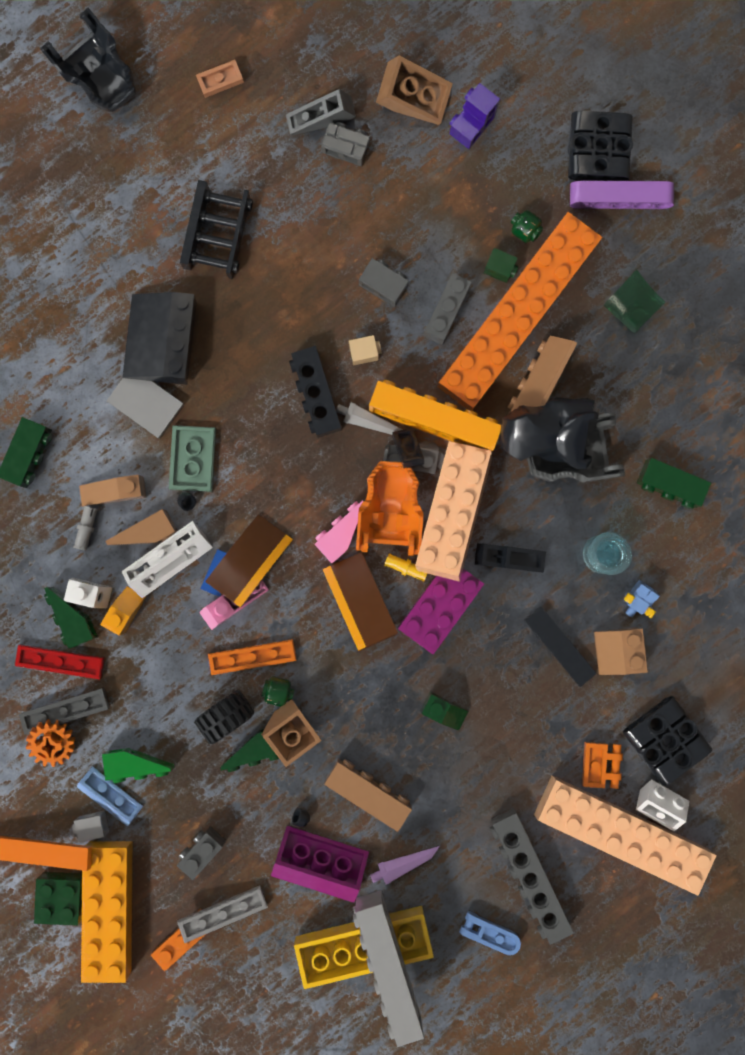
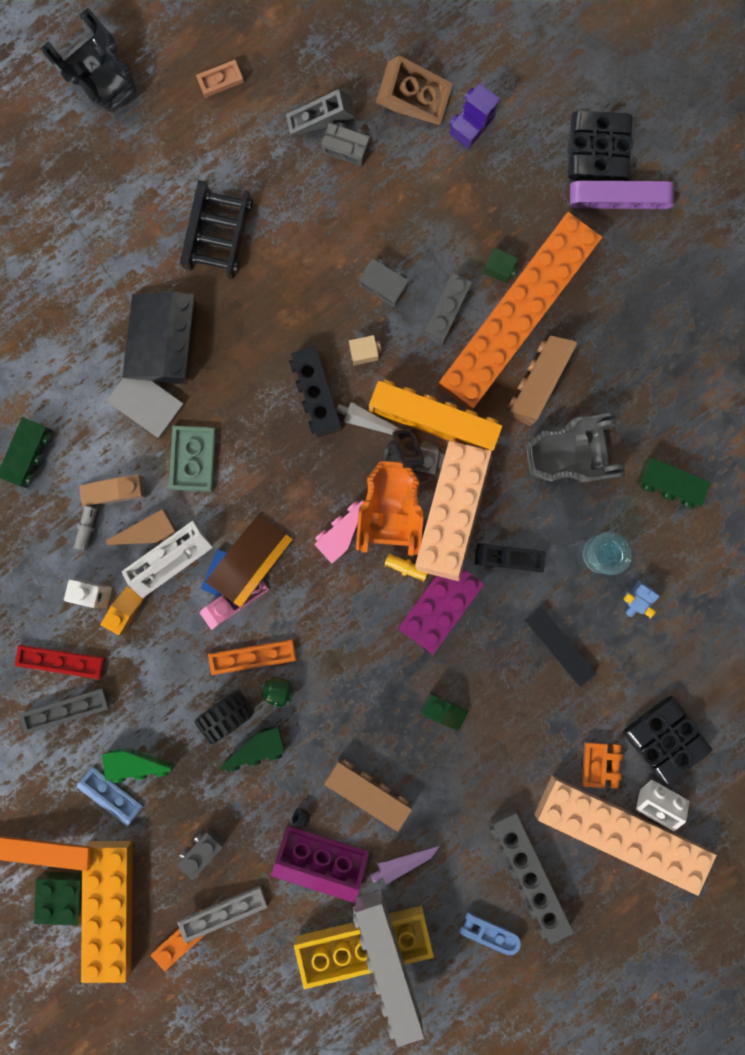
(53, 735): orange gear -> none
(73, 622): dark green slope -> none
(90, 826): light grey brick -> none
(186, 501): black hinge -> none
(289, 733): medium nougat slope -> none
(360, 601): reddish brown slope -> none
(526, 226): dark green head -> none
(550, 431): black animal -> none
(620, 651): medium nougat slope -> none
(634, 302): clear green plate -> none

